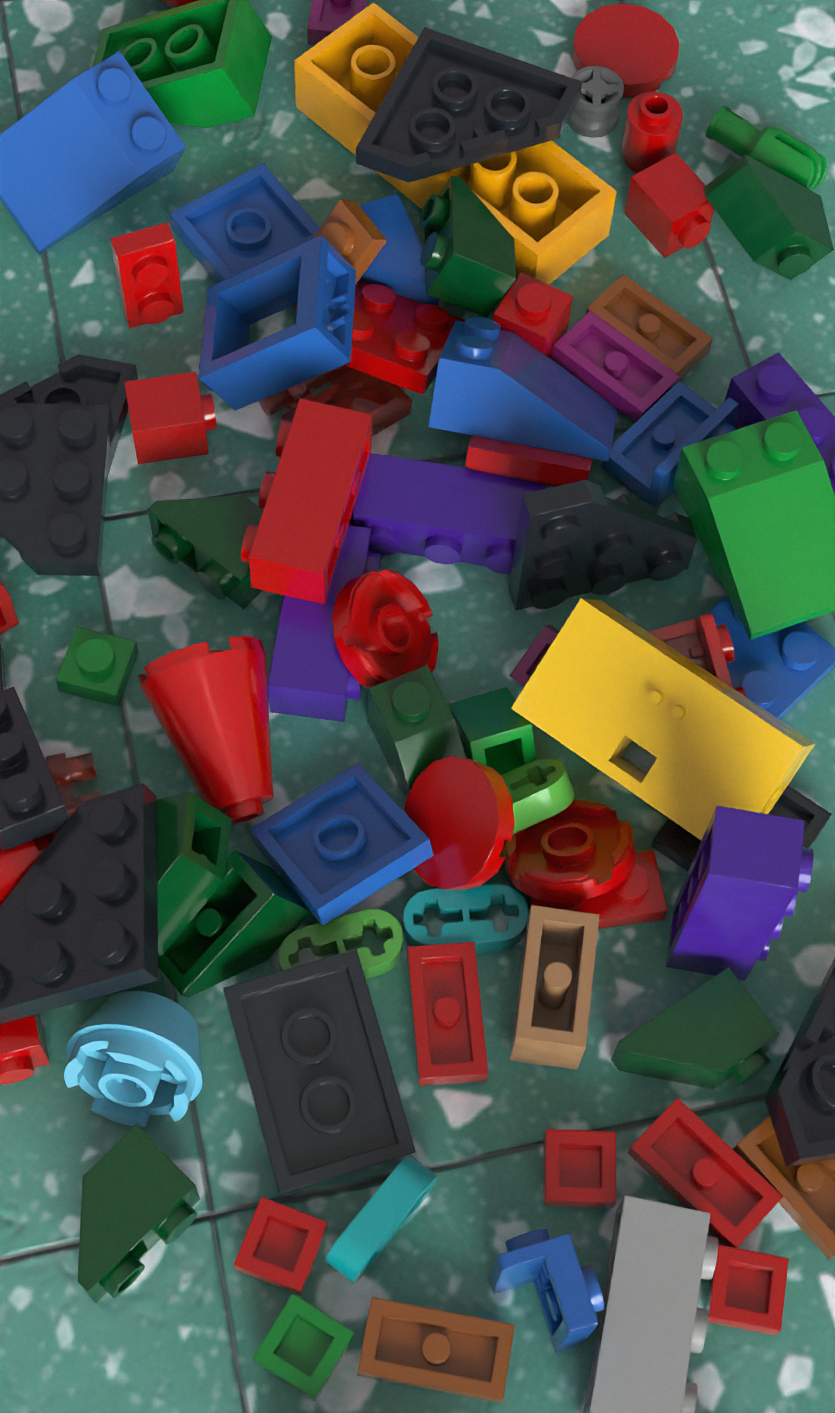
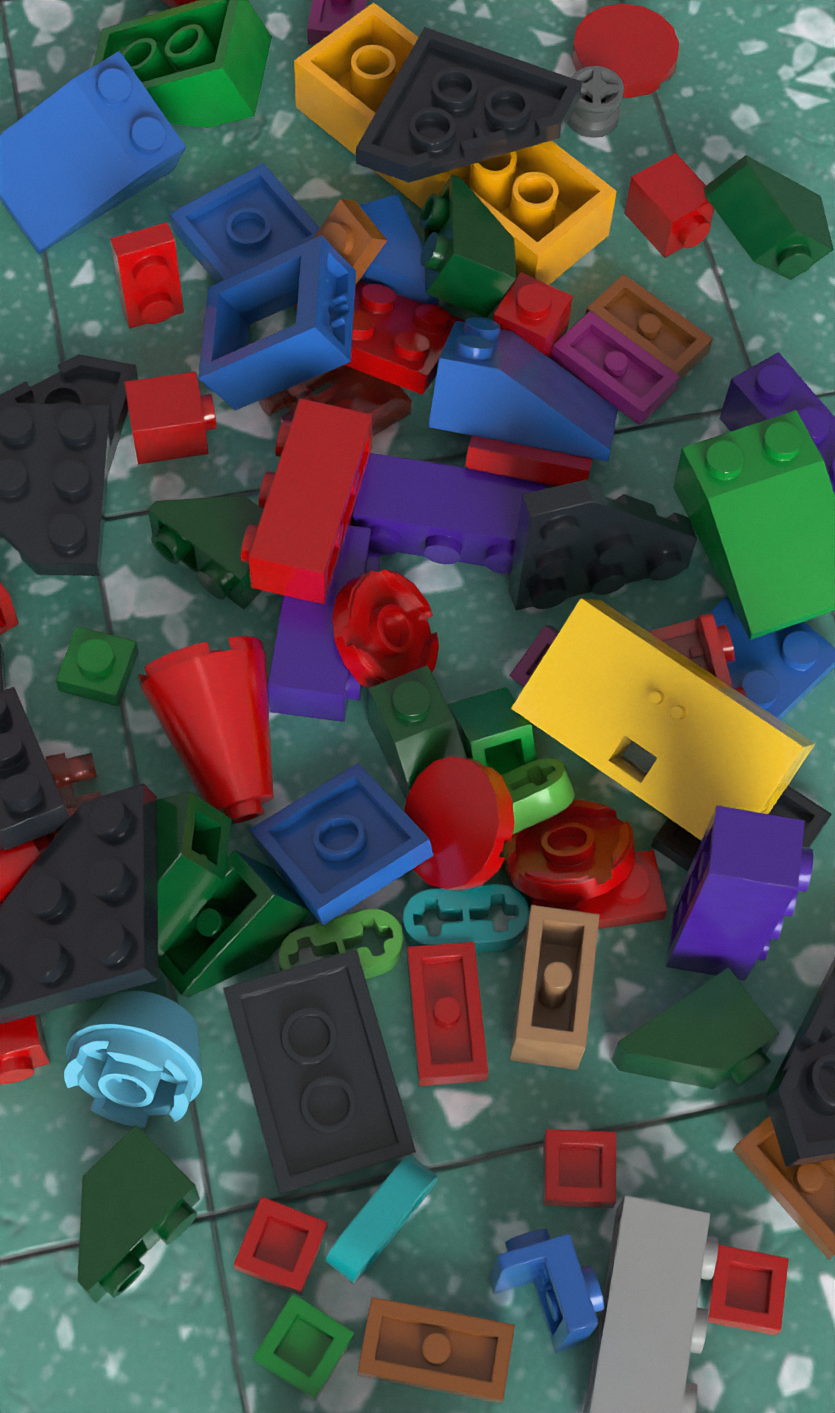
(650, 130): red brick -> none
(651, 448): blue bracket -> none
(704, 1173): red plate -> none
(770, 147): green arm -> none

